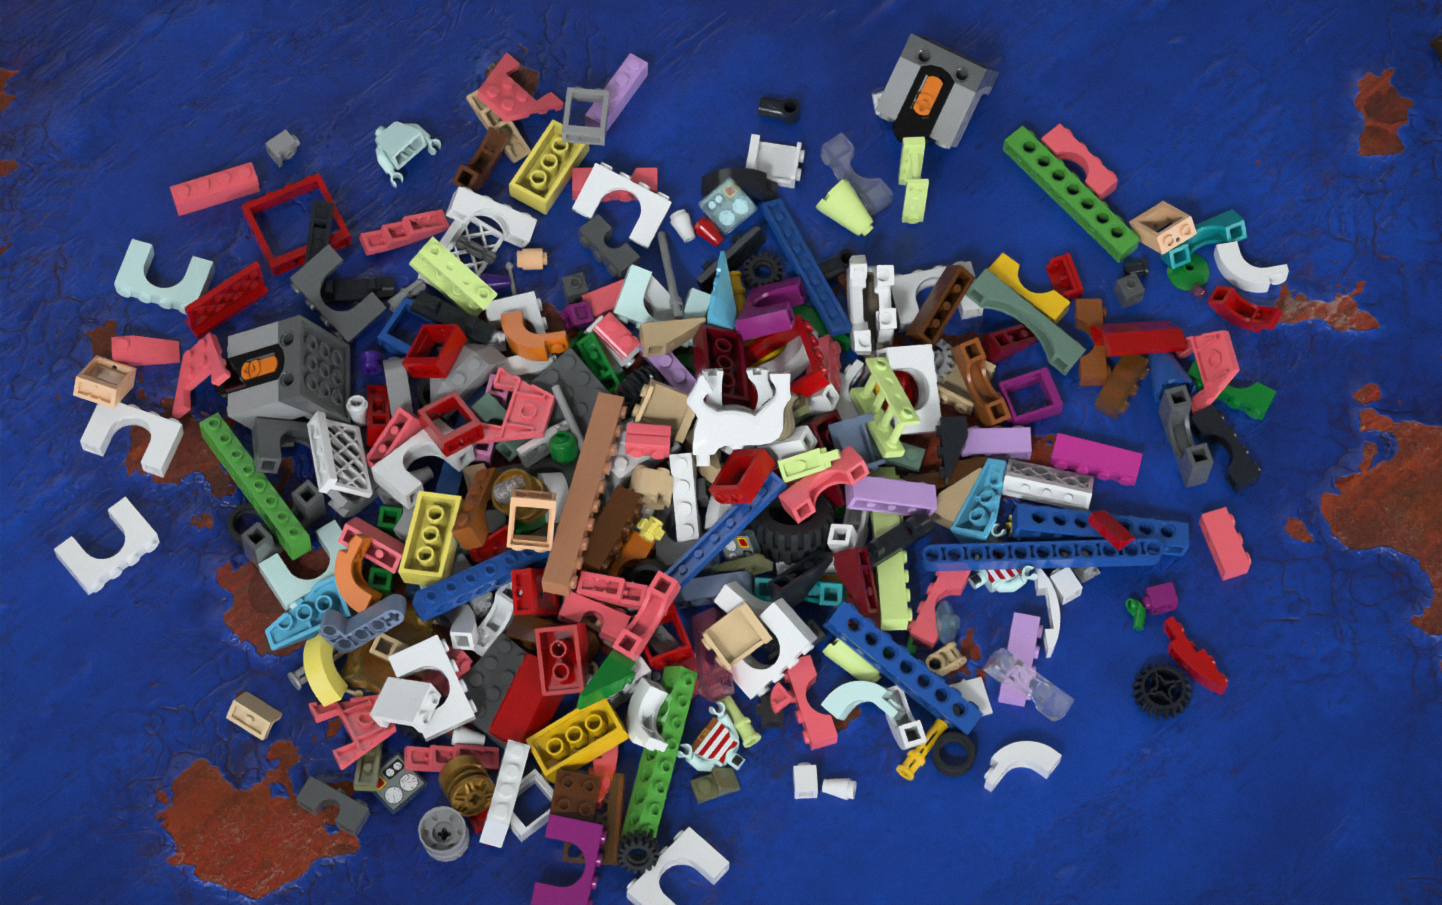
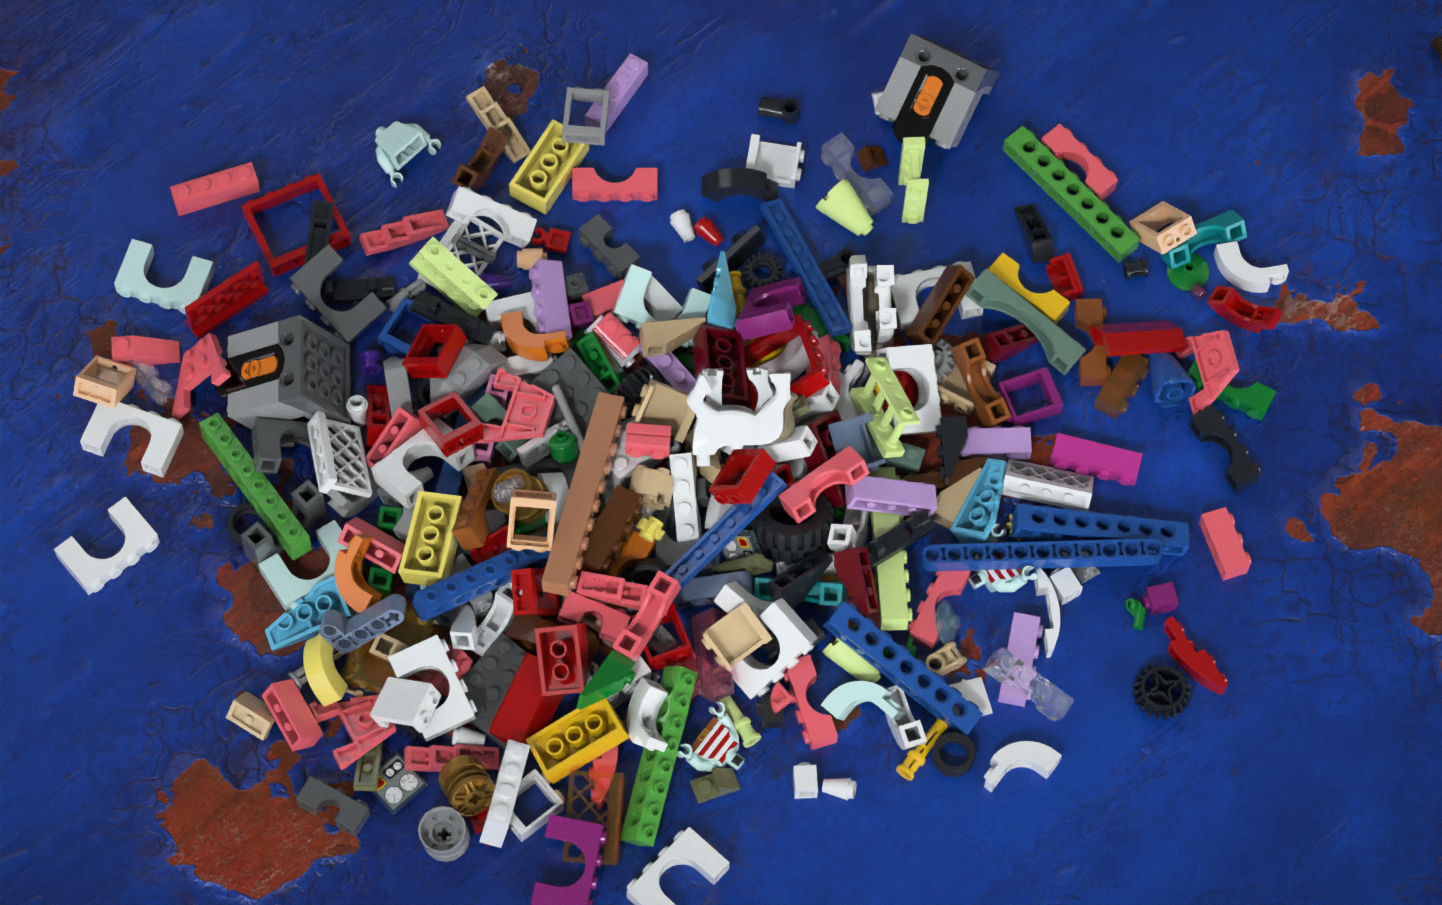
(148, 378): none -> clear hinge
(282, 147): light grey brick -> none
(292, 715): none -> coral brick
(509, 98): coral wing -> none
(509, 266): light grey hinge -> none
(550, 297): none -> lavender brick
(555, 240): none -> red plate
(575, 795): reddish brown hinge -> none
(603, 181): white arch -> none
(637, 841): black tyre -> none
(675, 301): light grey bar -> none
(727, 206): clear light blue tile -> none
(807, 463): yellowish green hinge -> none
(871, 158): none -> reddish brown slope
(1034, 233): none -> black slope
(1110, 529): red slope -> none
(1129, 290): dark grey brick -> none
(1192, 459): dark grey arch -> none

